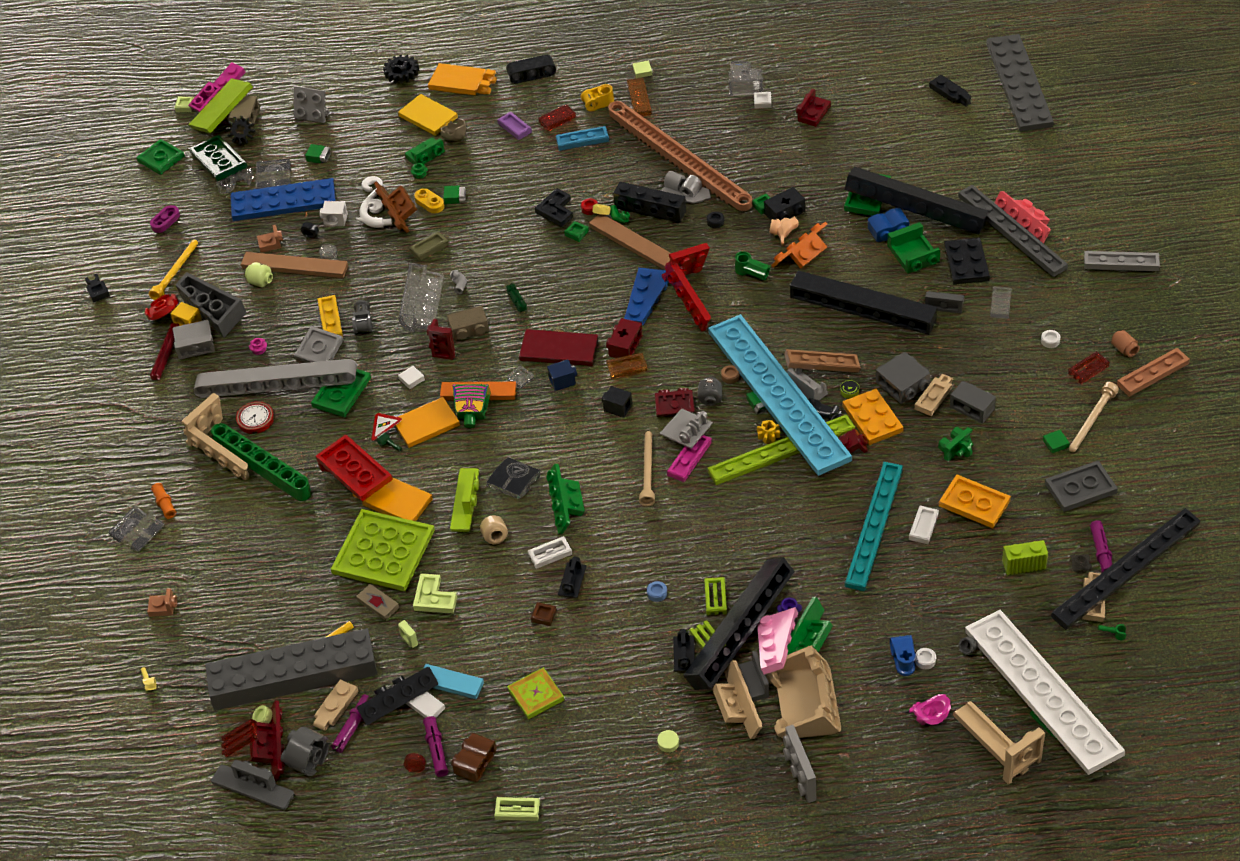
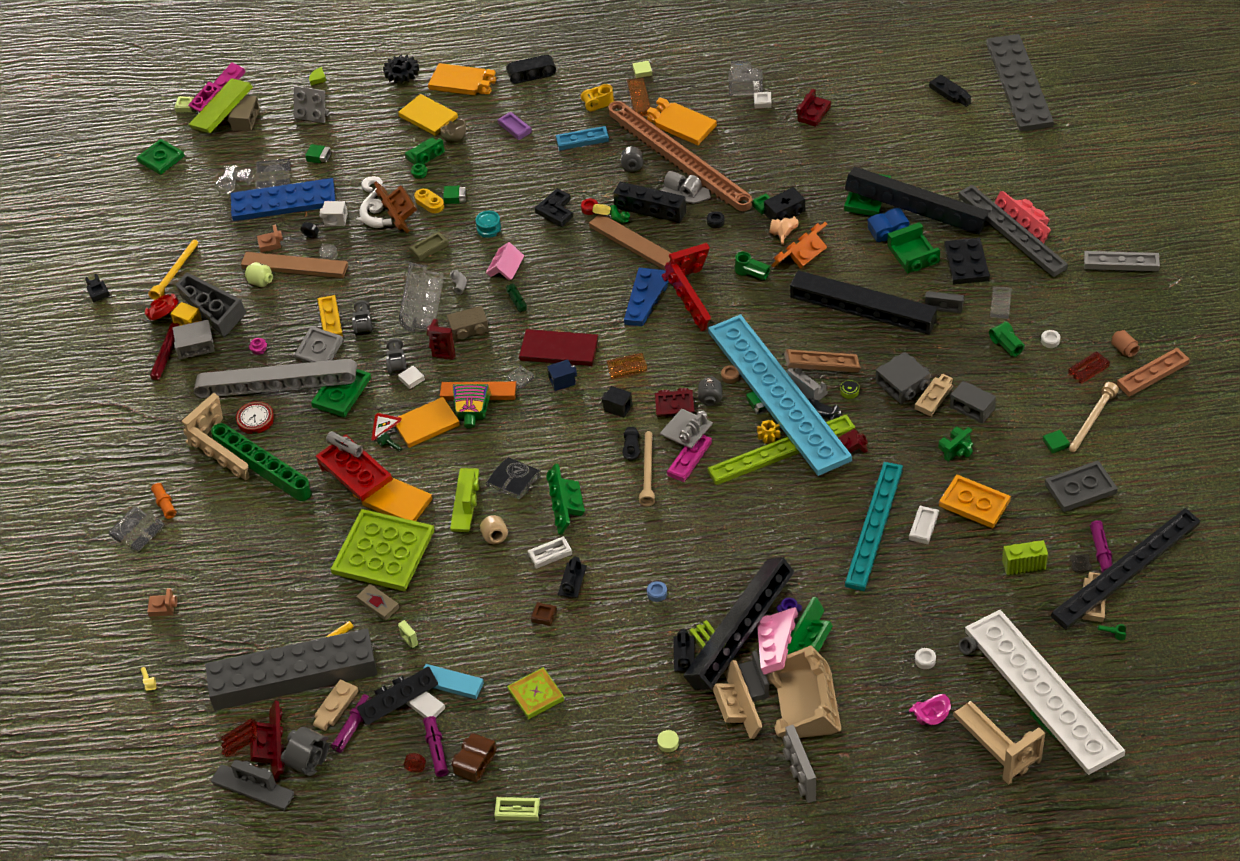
(165, 218): magenta plate -> none
(218, 158): dark green tile -> none
(235, 128): black gear -> none
(262, 714): yellowish green tile -> none
(317, 76): none -> lime tile
(352, 447): none -> light grey pin
(395, 356): none -> dark grey connector
(430, 599): yellowish green plate -> none
(488, 224): none -> teal wheel
(505, 261): none -> bright pink panel
(557, 117): clear red tile -> none
(576, 231): green tile -> none
(624, 338): dark red brick -> none
(631, 159): none -> dark grey head
(631, 444): none -> black piece
(681, 121): none -> light orange tile
(715, 609): lime tile -> none
(872, 416): light orange plate -> none
(904, 654): blue piece -> none
(1006, 338): none -> green piece

